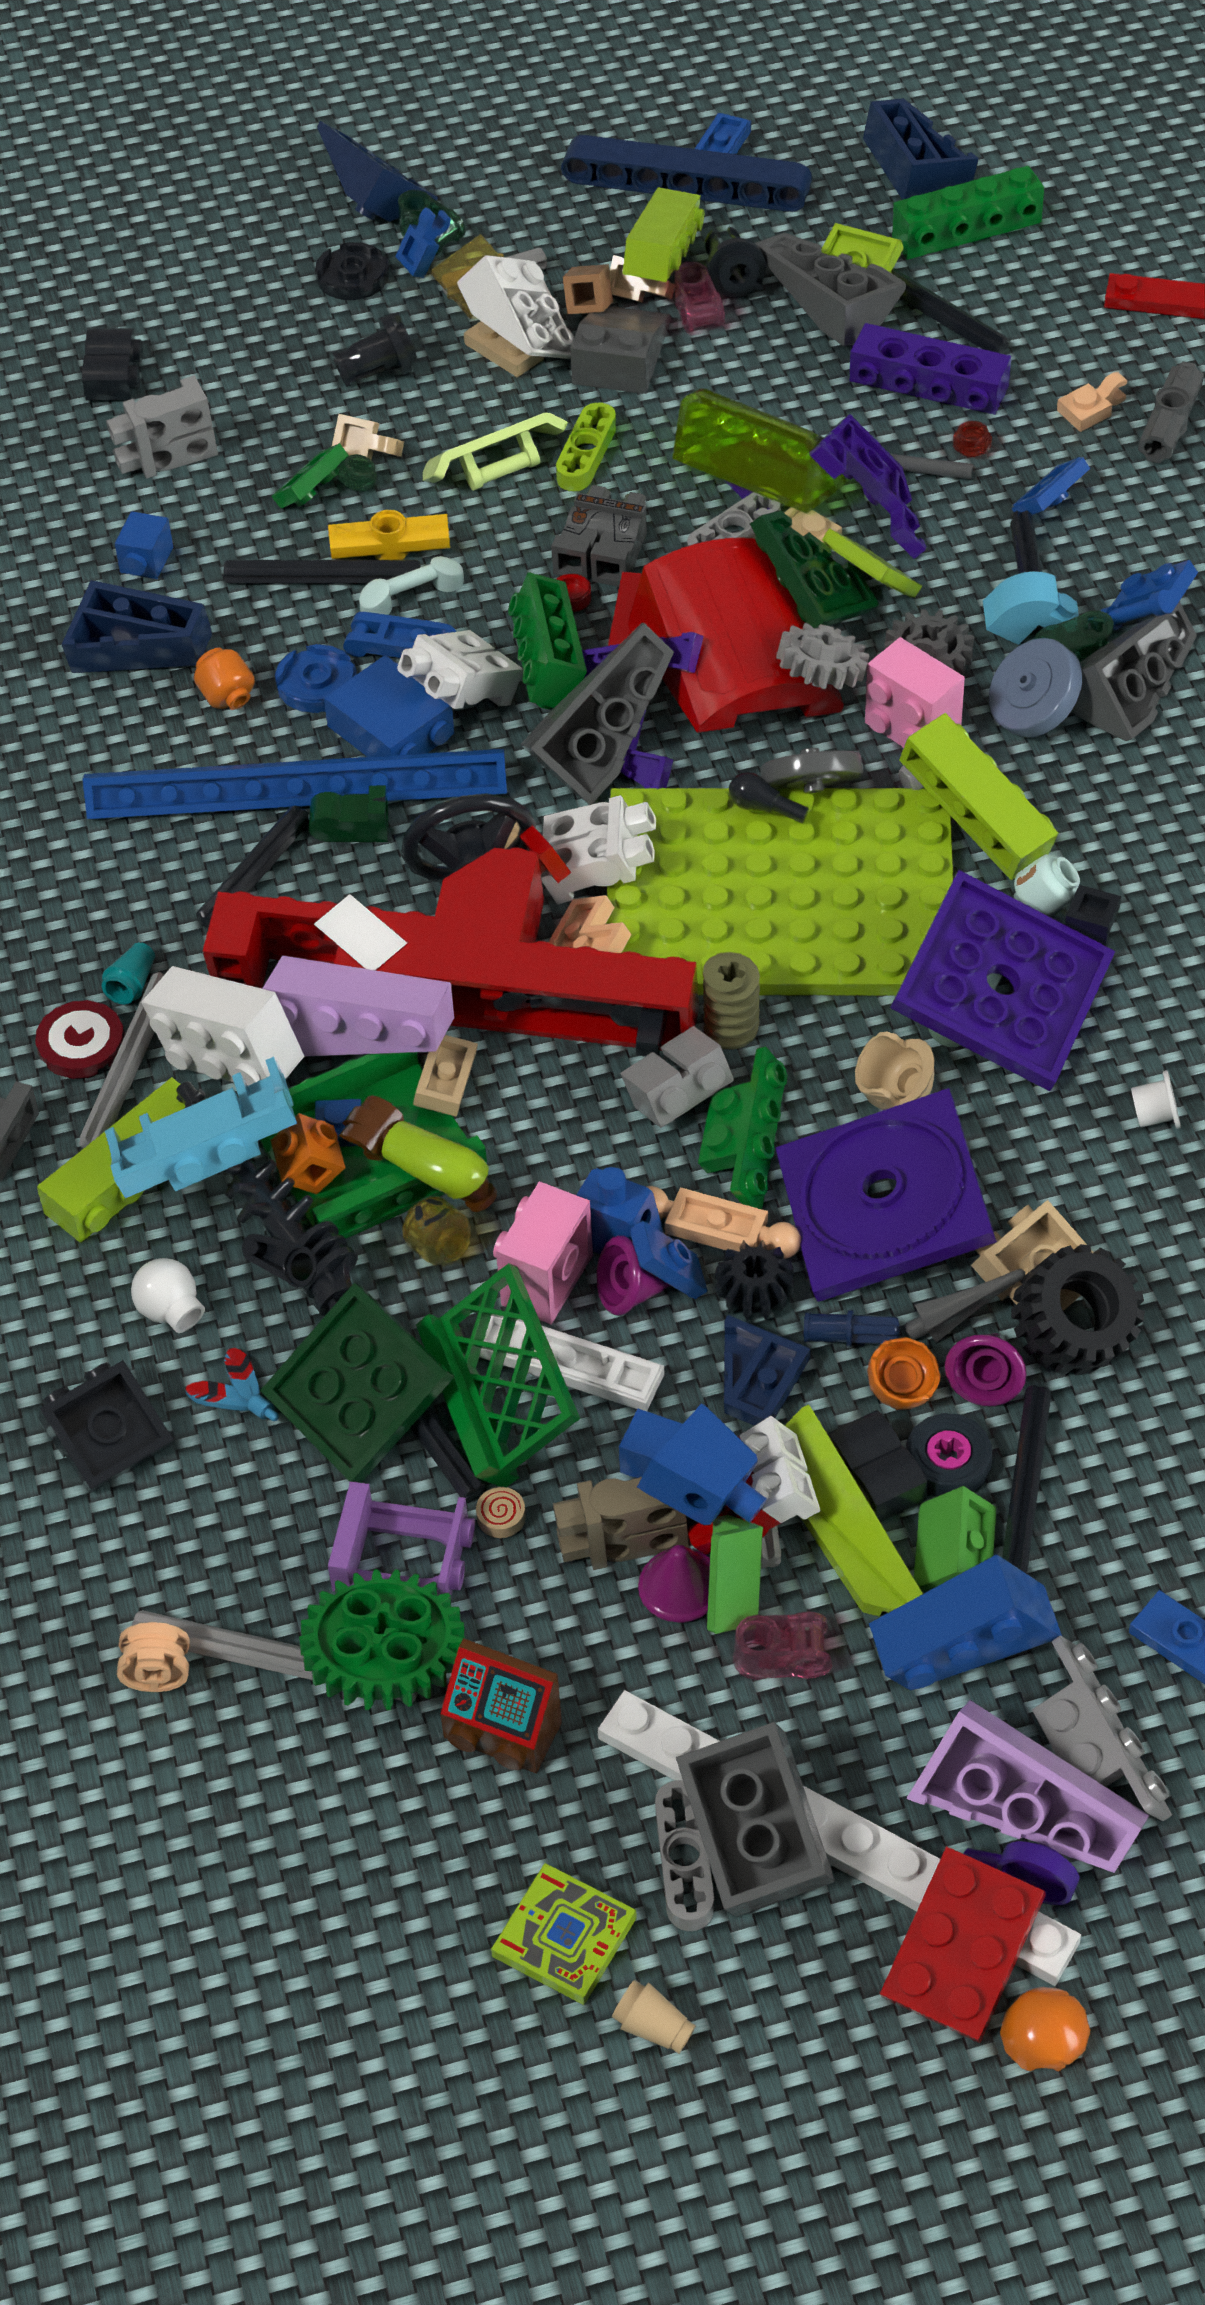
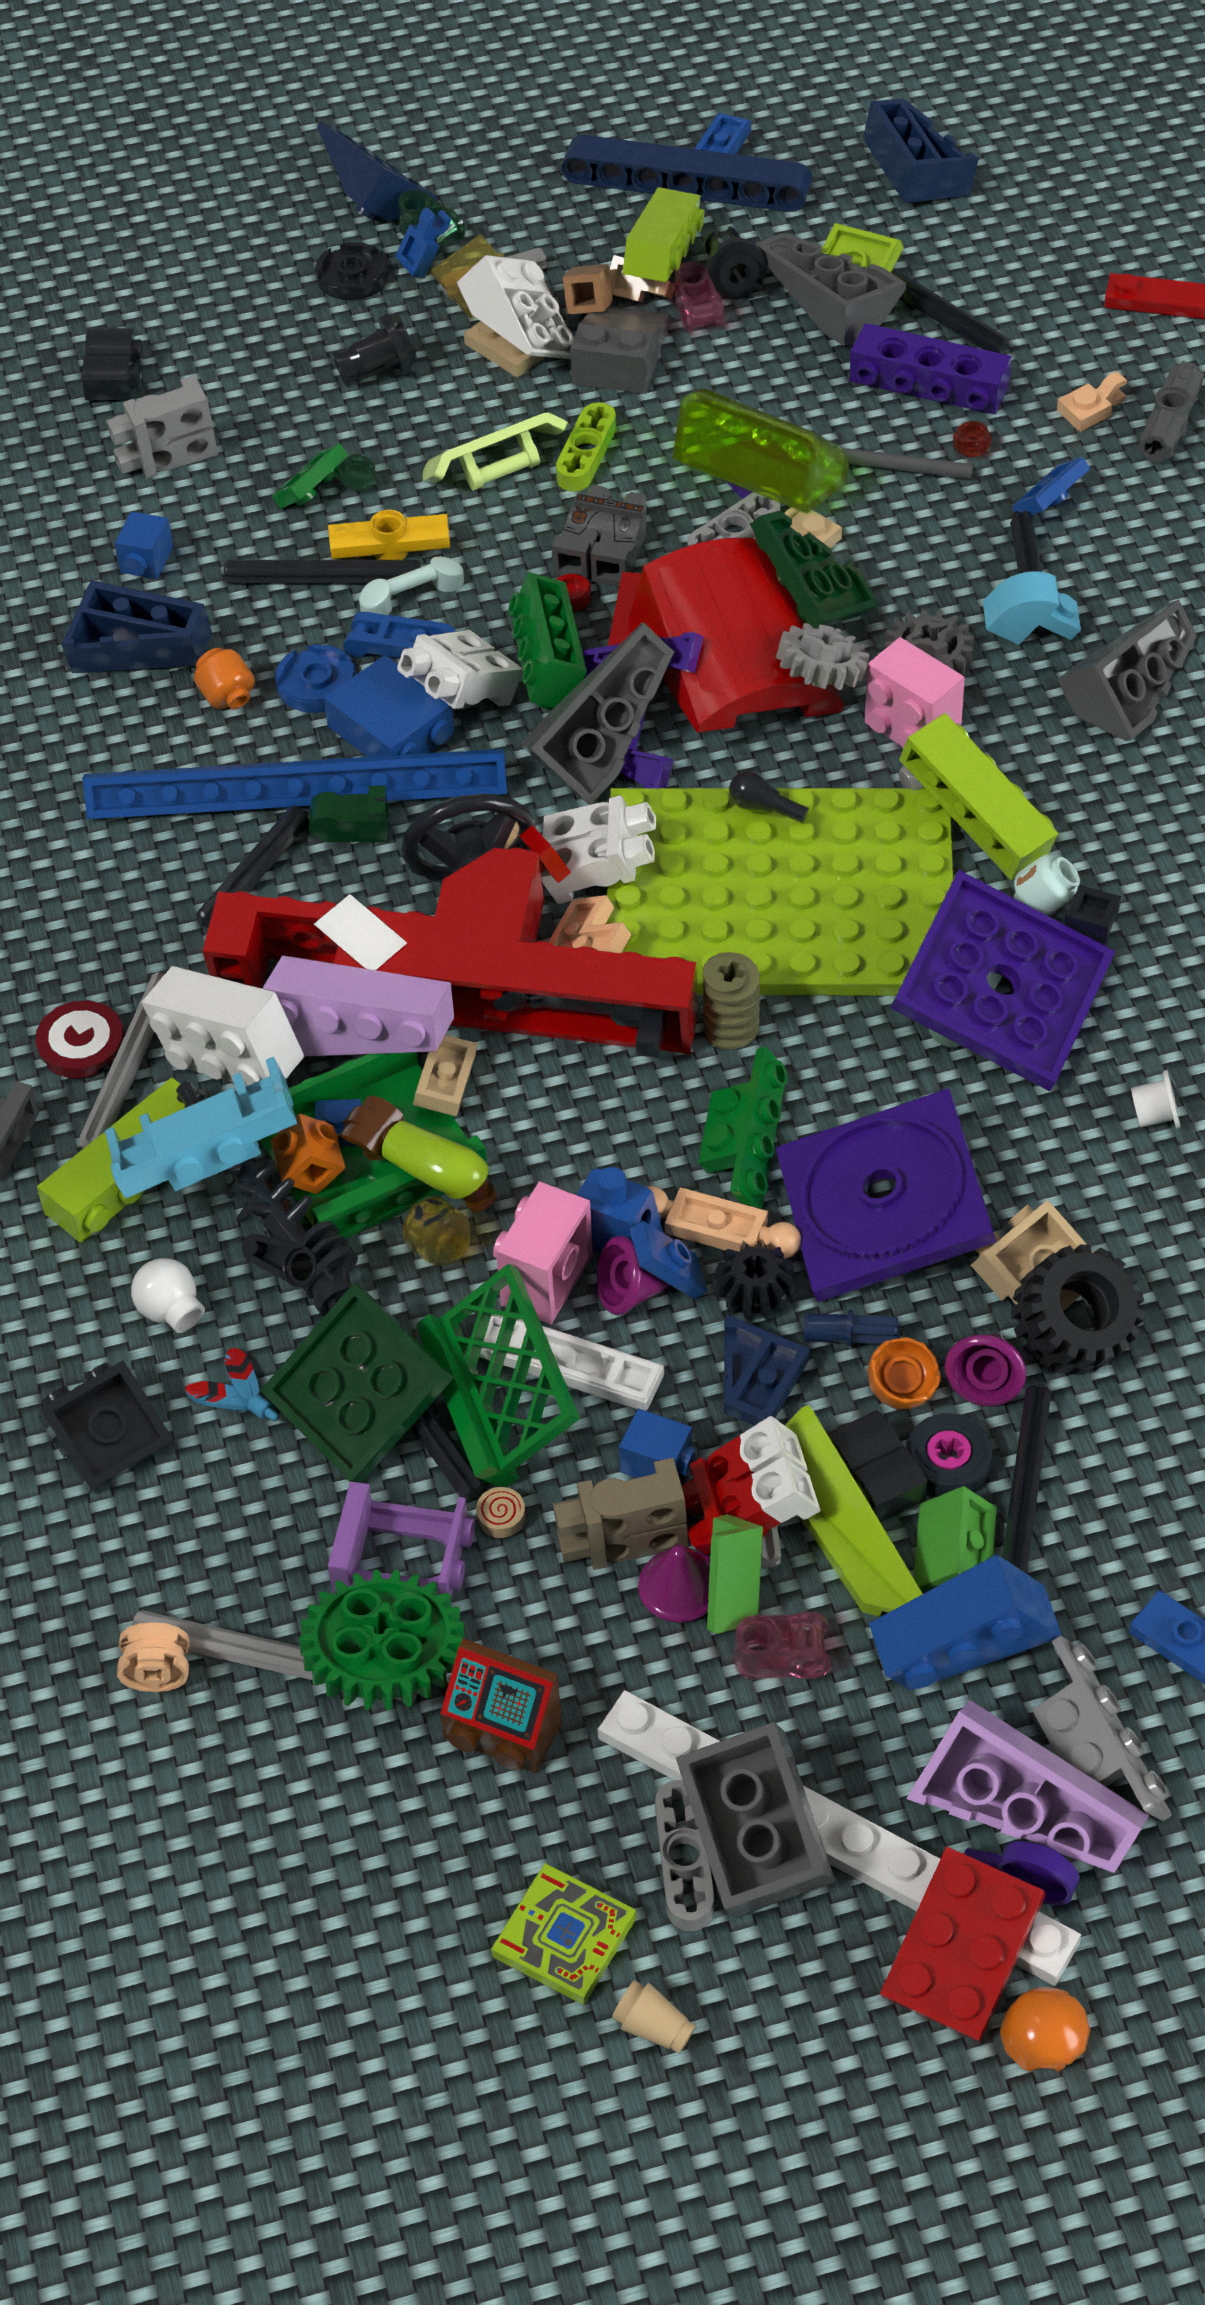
(128, 974): teal cone -> none
(361, 437): tan plate -> none
(665, 1092): light grey piece -> none
(704, 1471): blue torso -> none
(813, 769): dark grey wheel -> none
(858, 455): dark purple wing -> none
(871, 563): lime tile -> none
(894, 1070): tan helmet -> none
(945, 1313): dark grey piece -> none
(968, 212): green brick -> none
(1035, 687): sand blue wheel -> none
(1077, 637): clear green piece -> none
(1151, 593): blue plate -> none

